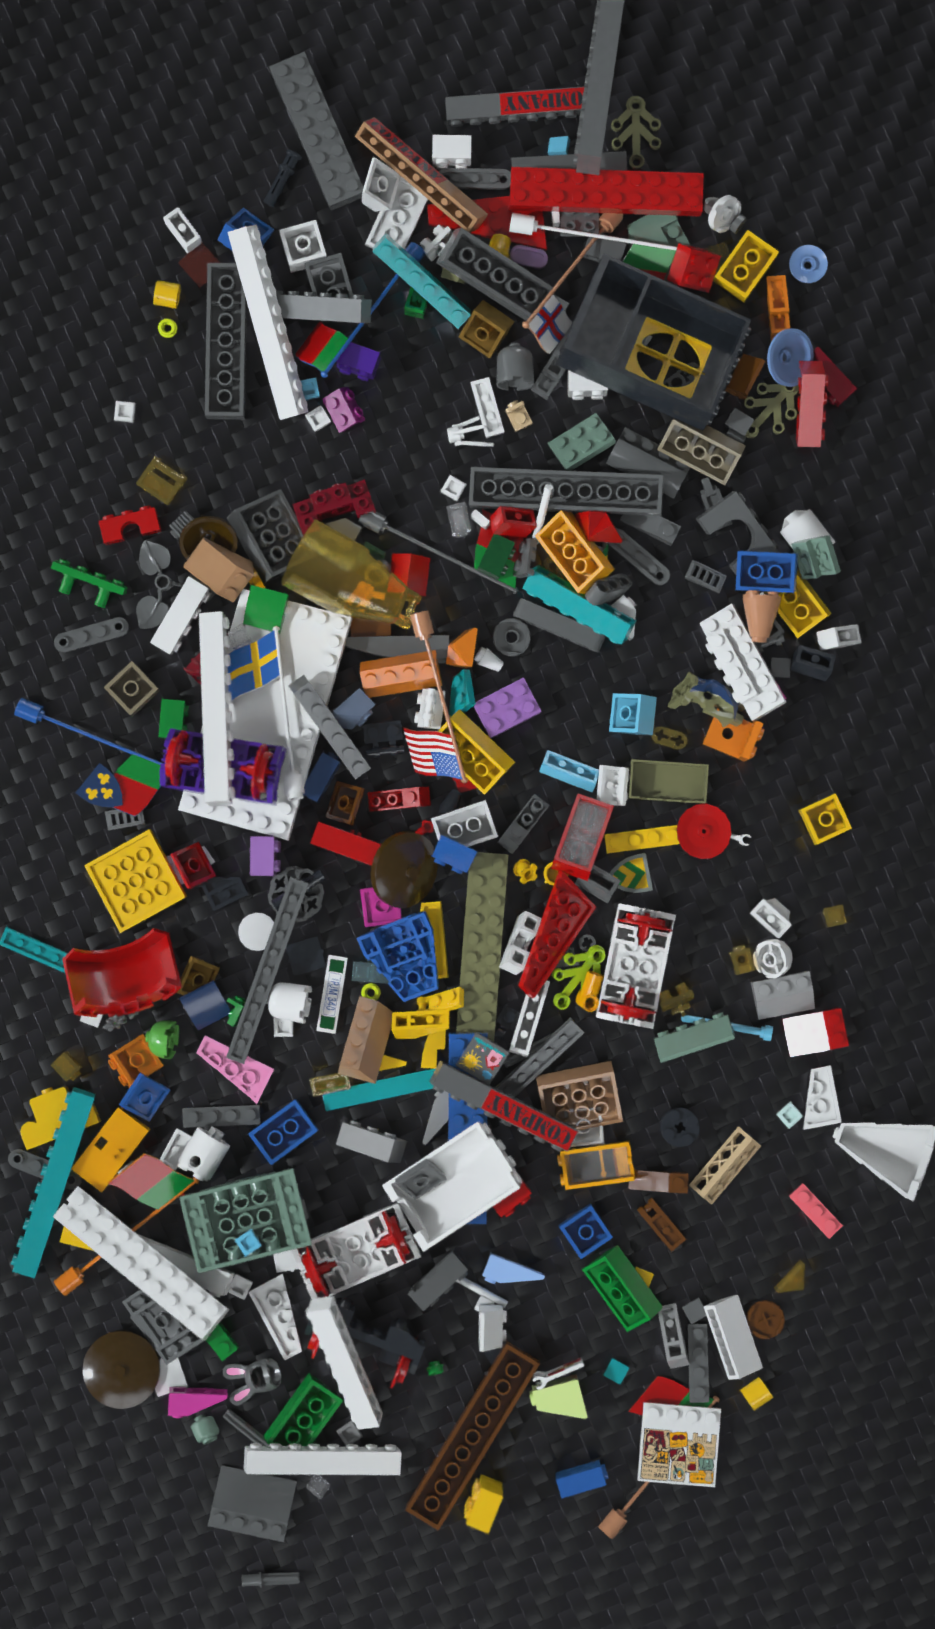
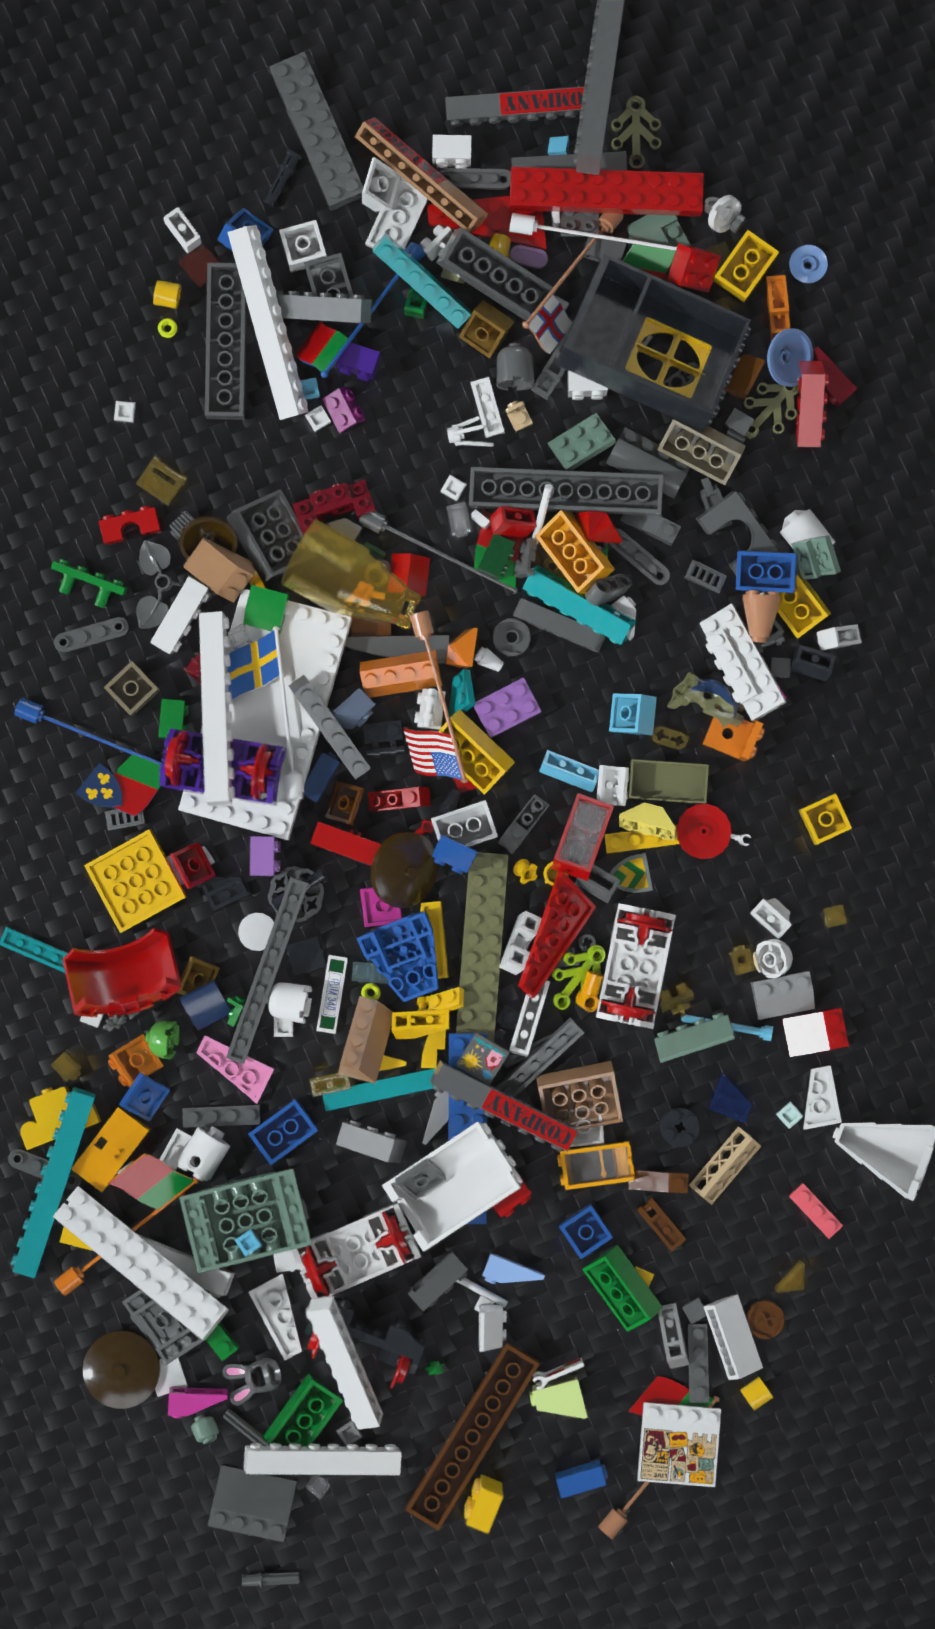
(240, 1286): white tile -> none
(616, 1371): teal tile -> none
(649, 821): none -> light yellow slope
(729, 1101): none -> clear blue wing

